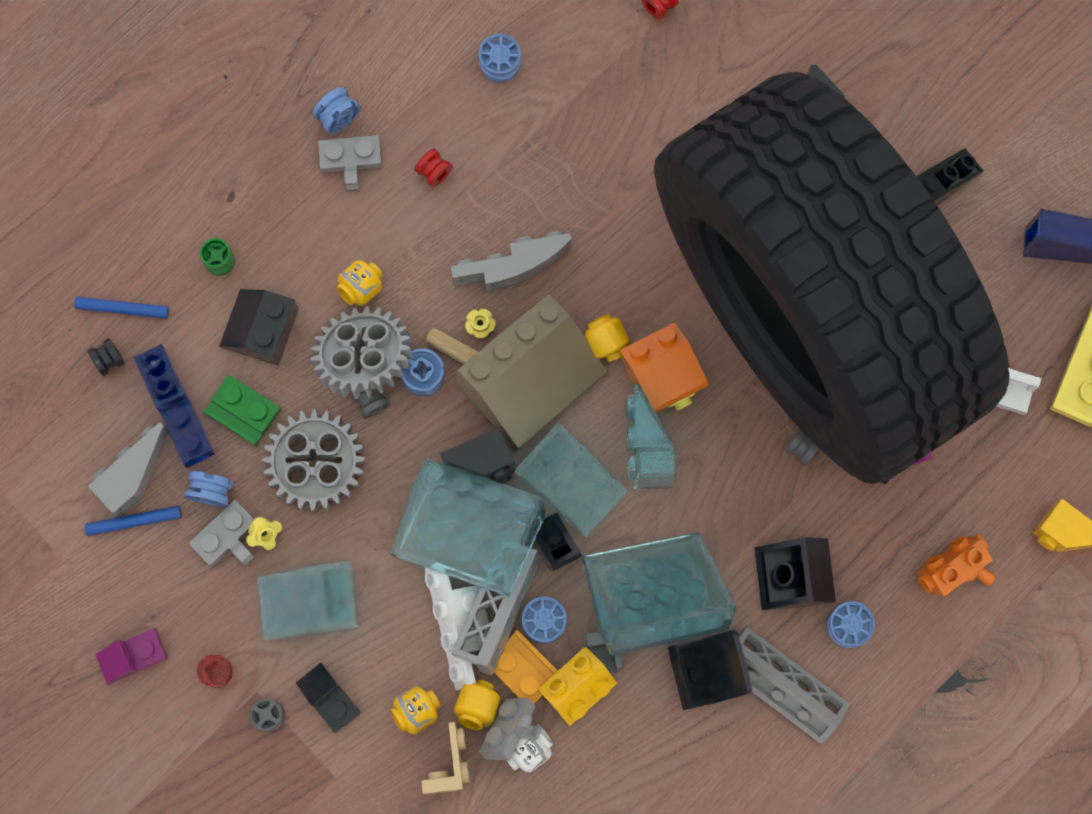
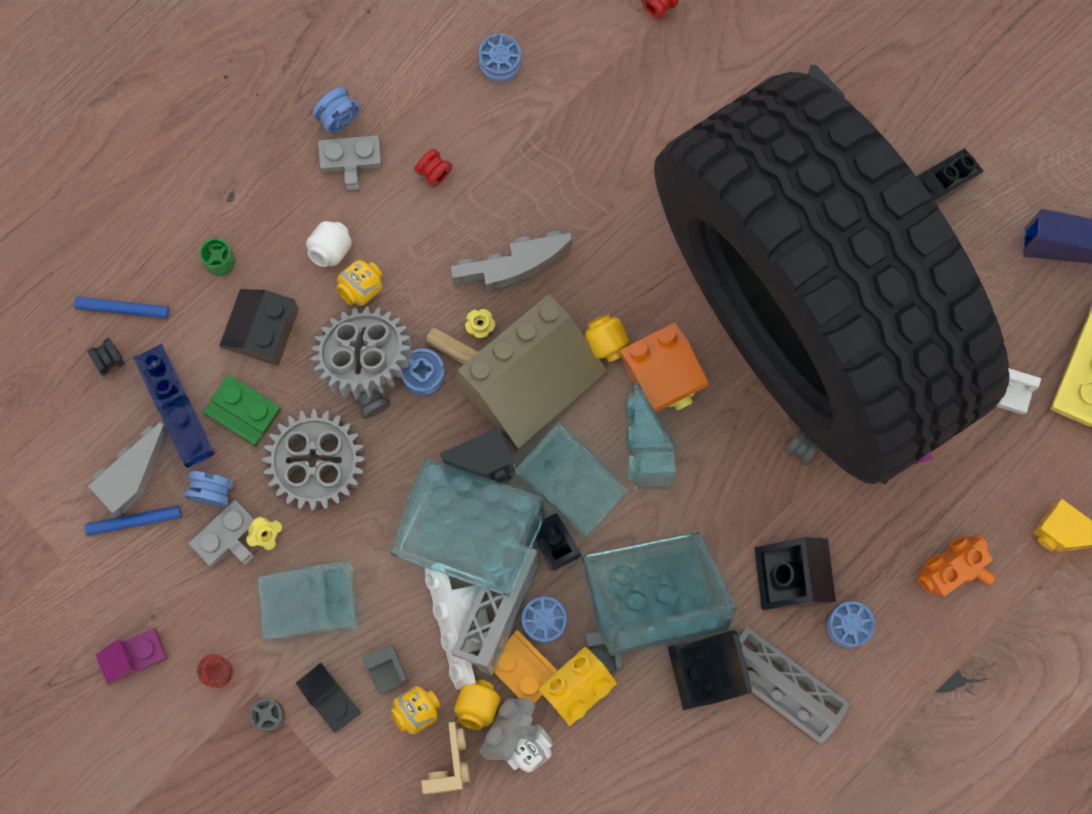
(328, 243): none -> white head
(385, 669): none -> dark grey panel

